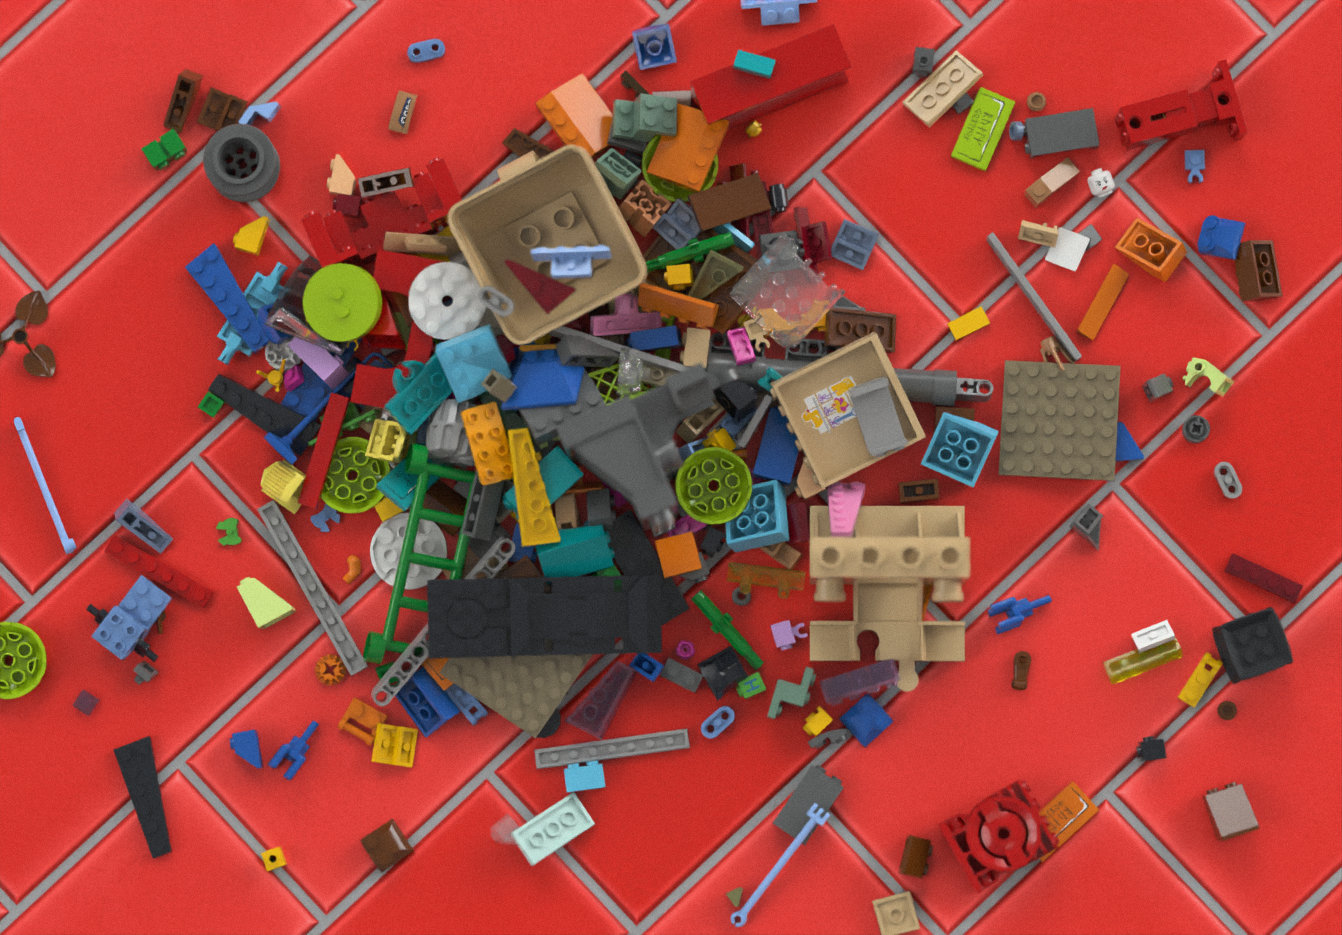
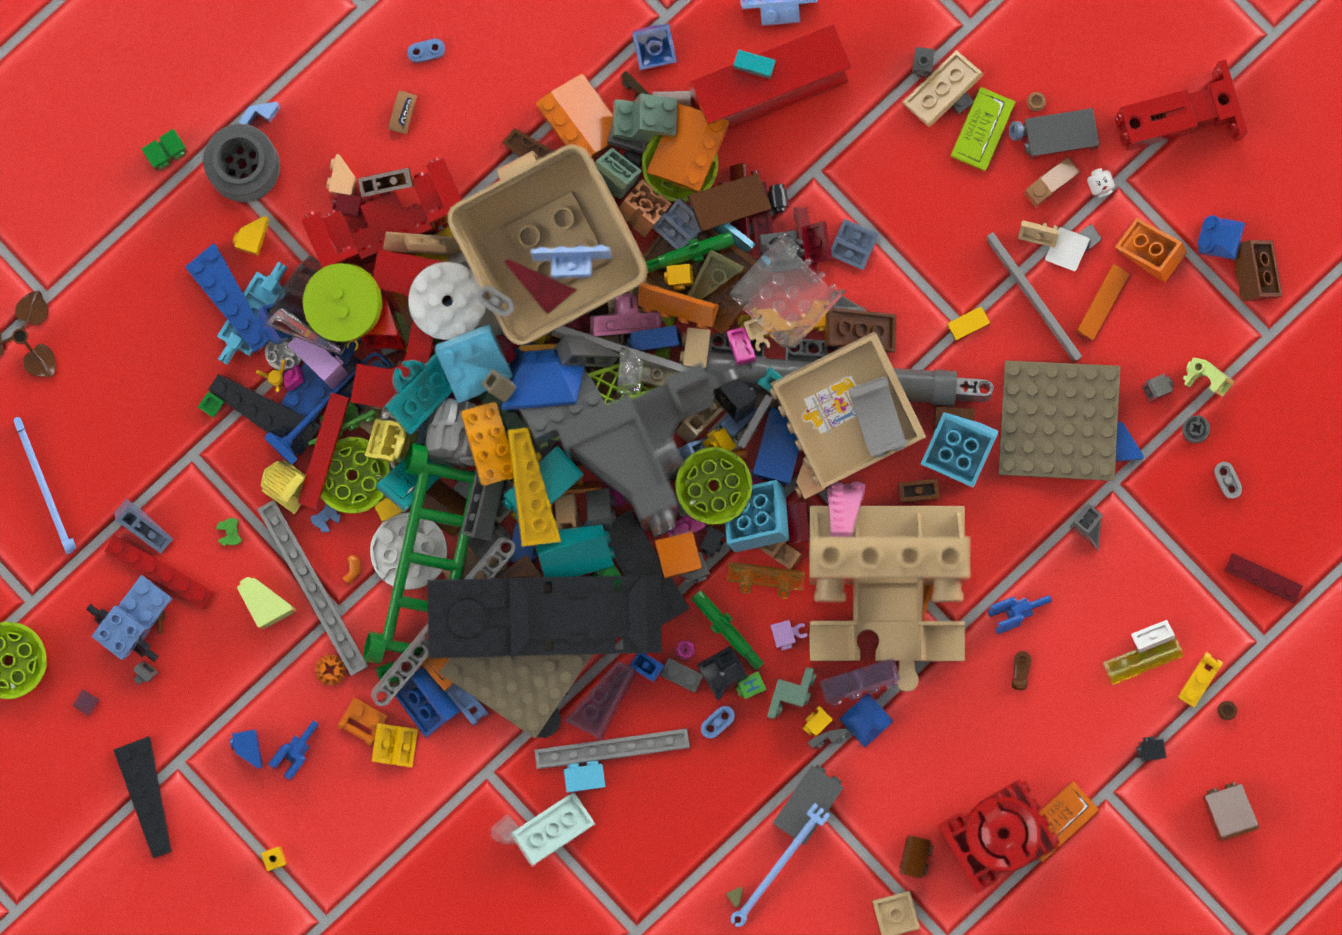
(182, 99): reddish brown slope -> none
(221, 110): reddish brown slope -> none
(386, 845): reddish brown slope -> none
(736, 600): dark grey plate -> none
(753, 129): yellow plate -> none
(1050, 347): medium nougat plant -> none
(1194, 162): medium blue plate -> none
(1252, 645): black piece -> none

